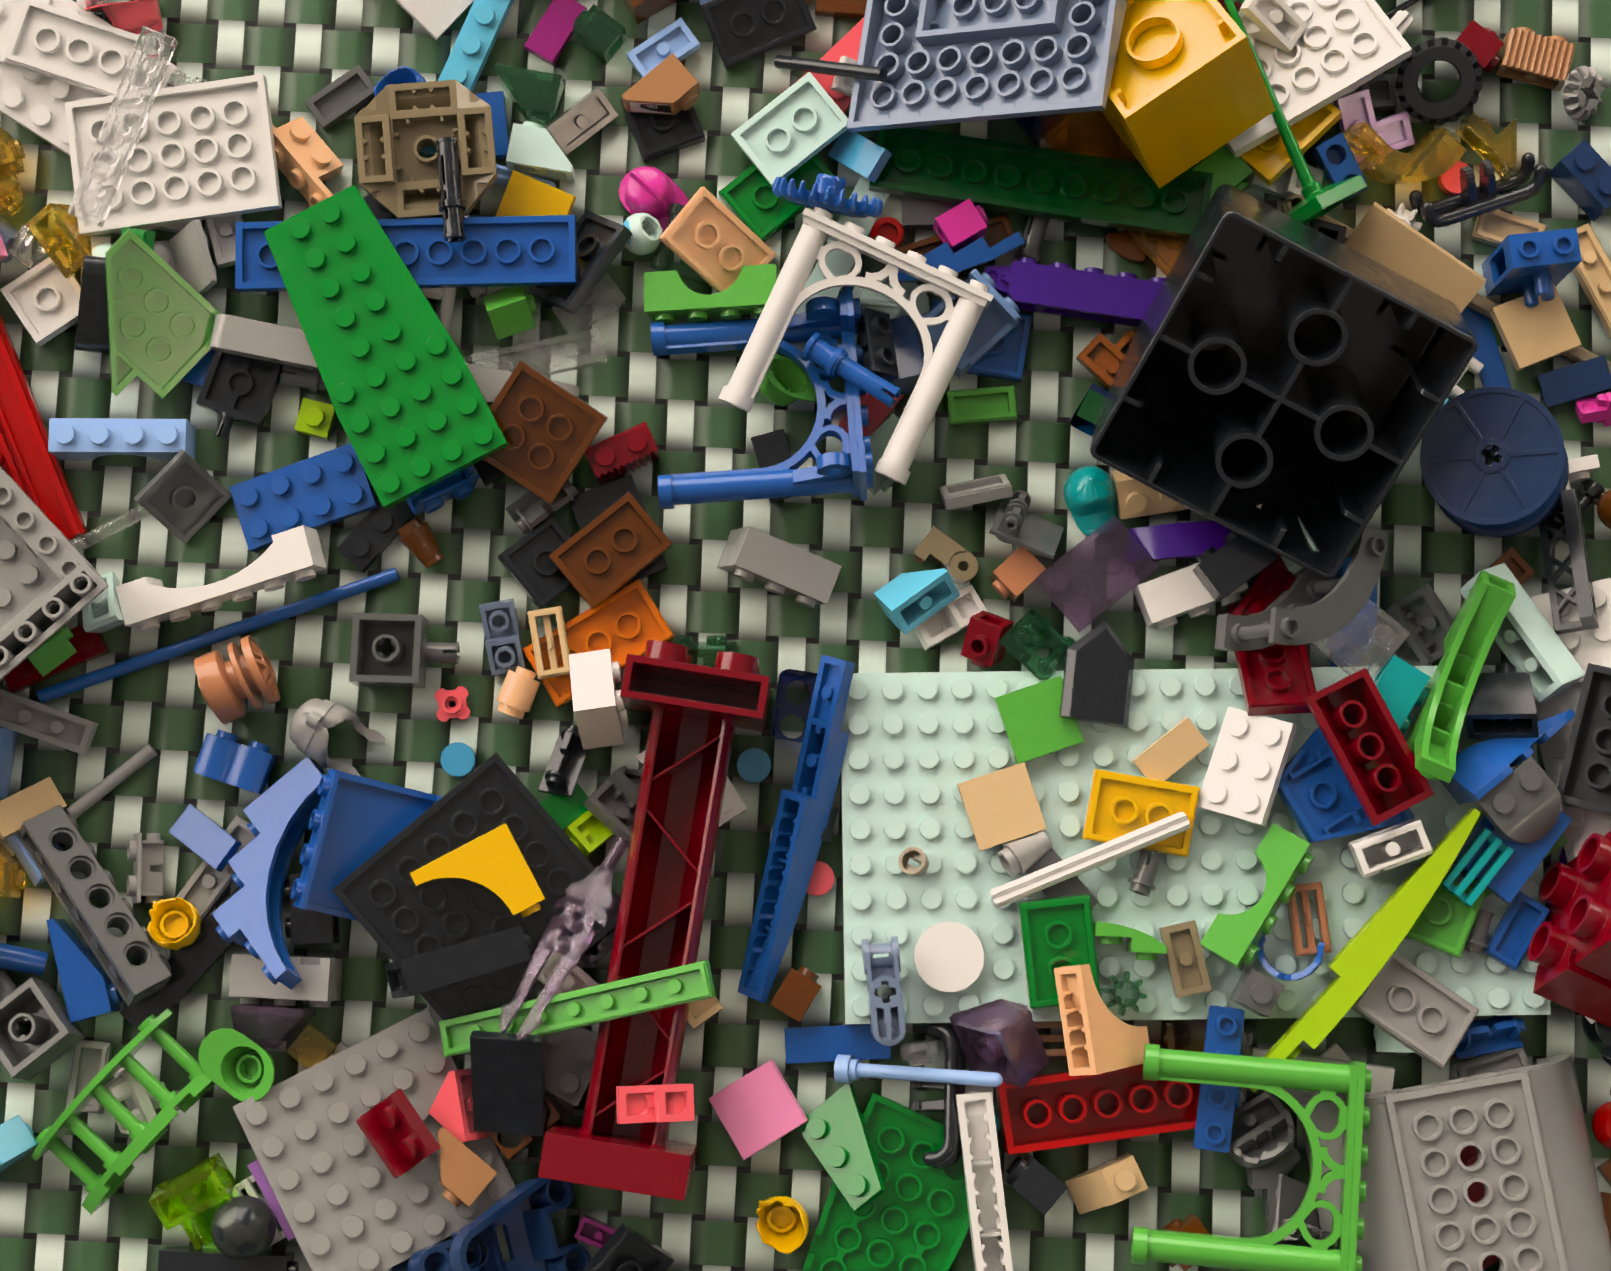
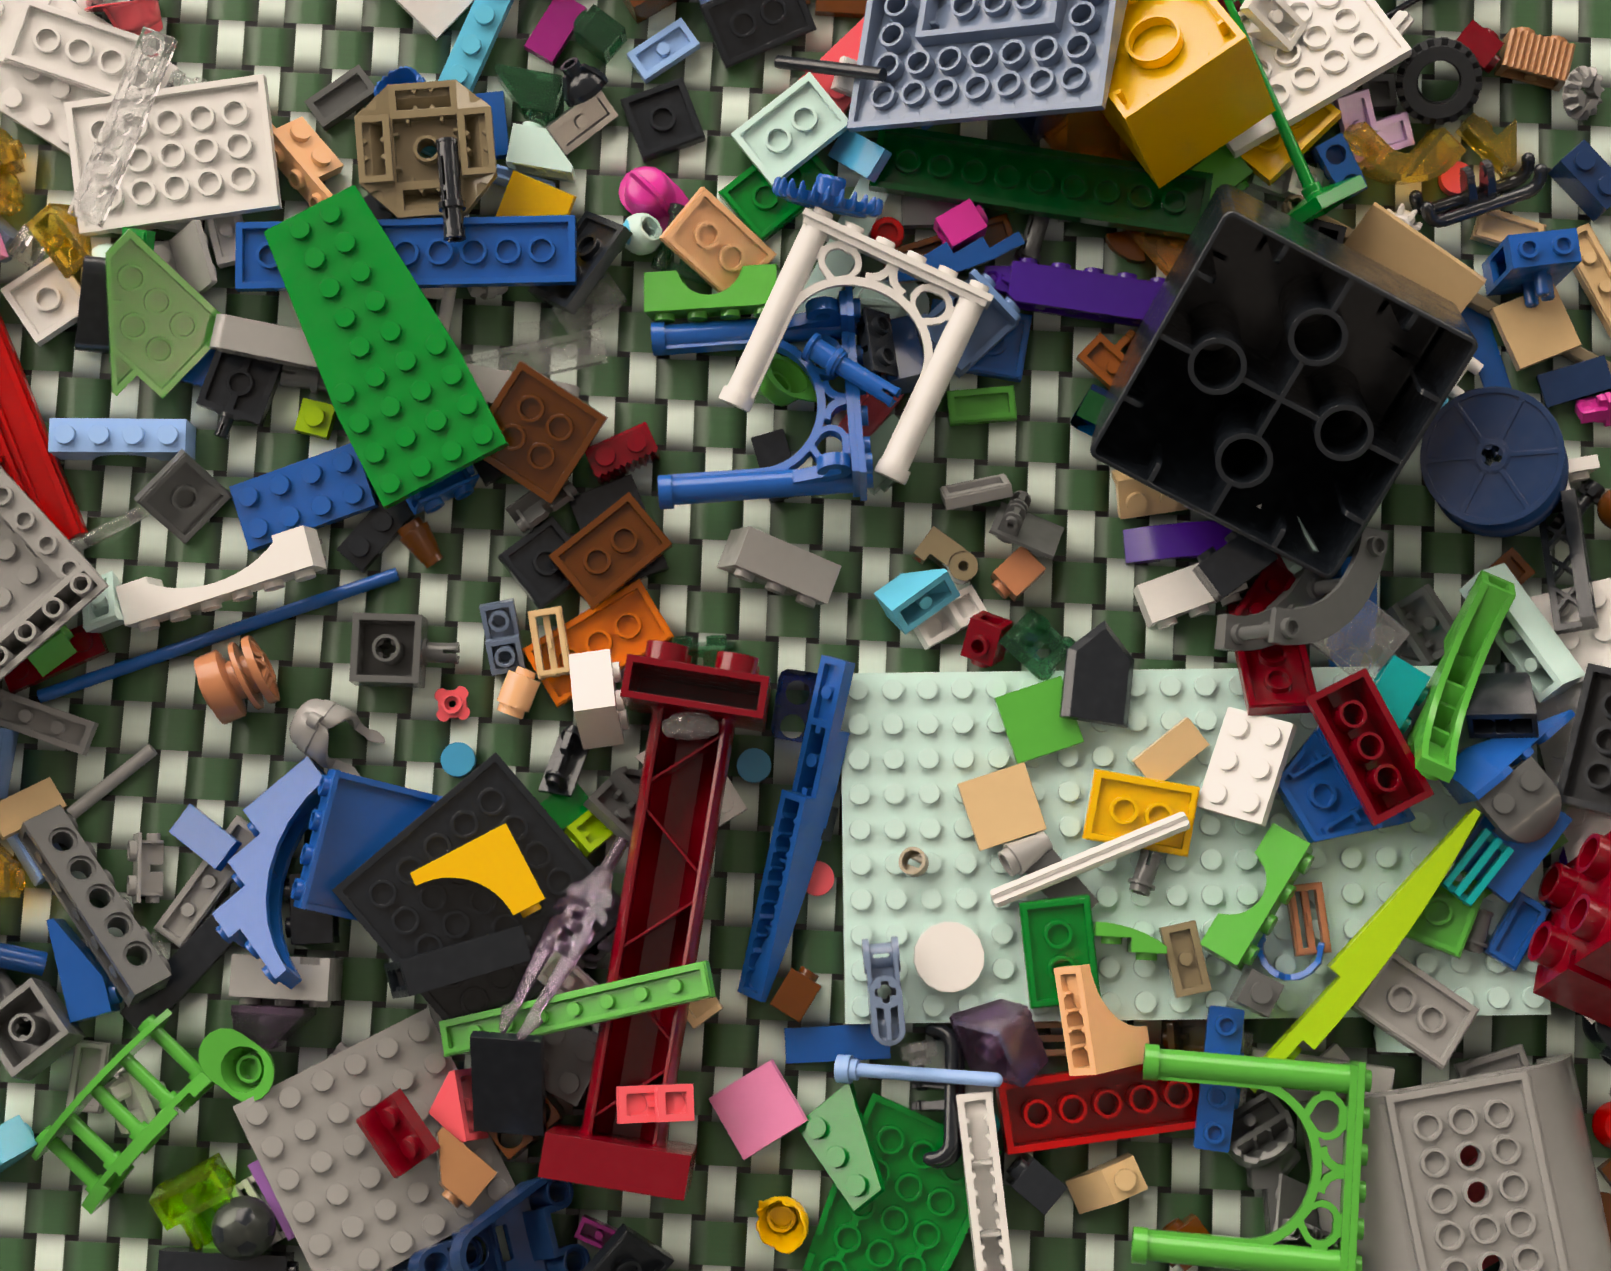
(174, 923): yellow hair -> none
(234, 762): blue brick -> none
(311, 1047): clear yellow plate -> none
(510, 311): bright green brick -> none
(580, 81): none -> black piece
(663, 90): medium nougat slope -> none
(690, 726): none -> clear gear
(1090, 498): teal piece -> none
(1096, 573): slope -> none
(1131, 986): clear green gear -> none
(1390, 847): white brick -> none
(1491, 1036): blue hinge -> none

